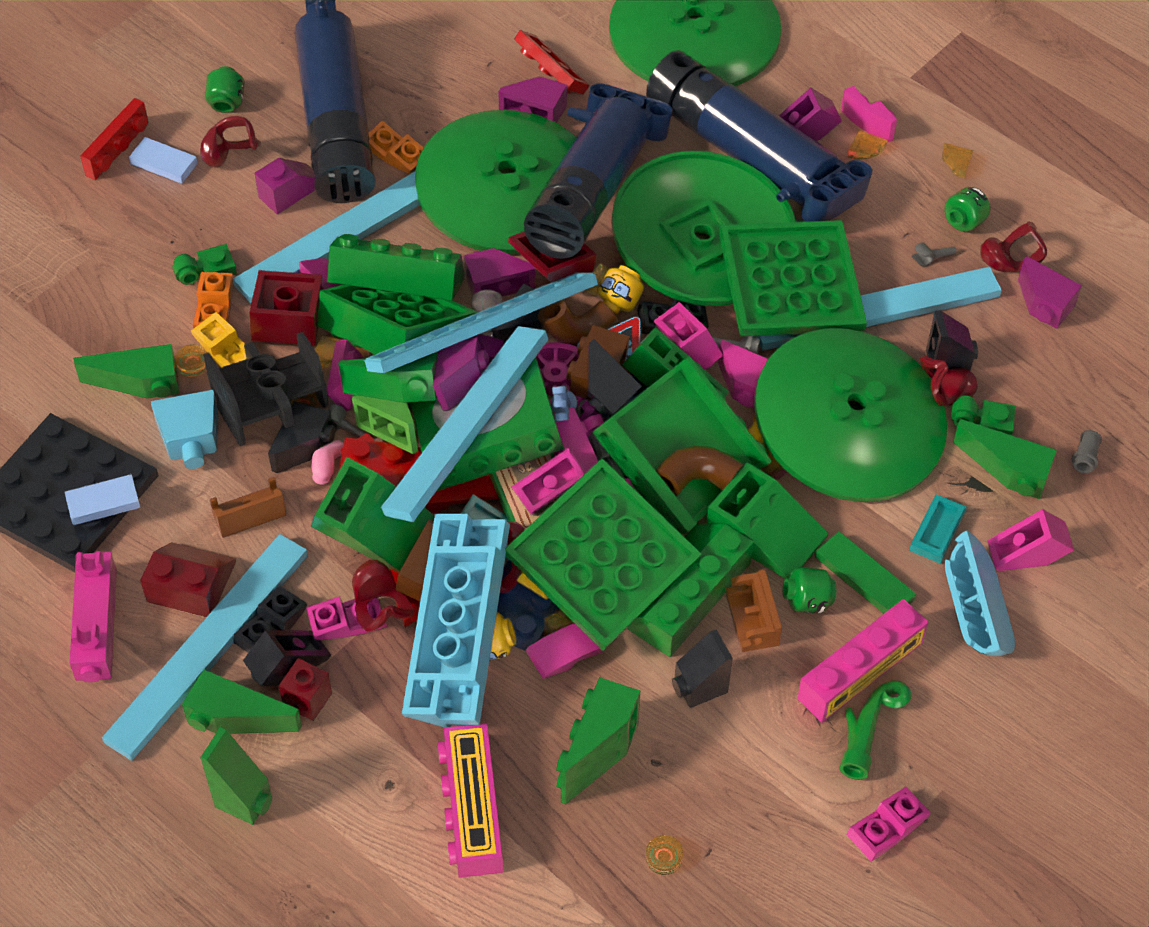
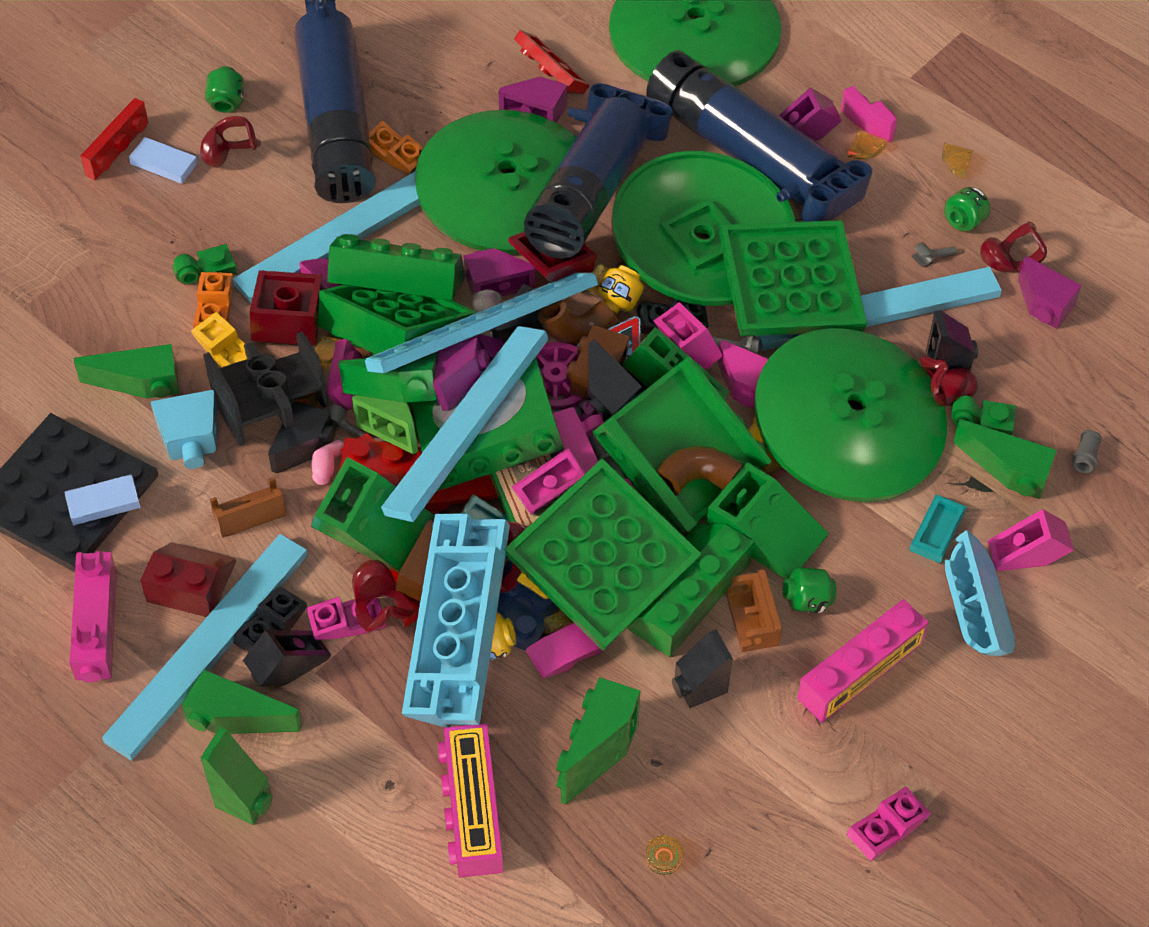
(190, 360): clear yellow tile -> none
(284, 183): magenta slope -> none
(306, 688): dark red brick -> none
(561, 402): medium blue hinge -> none
(857, 759): green plant -> none
(863, 573): green tile -> none

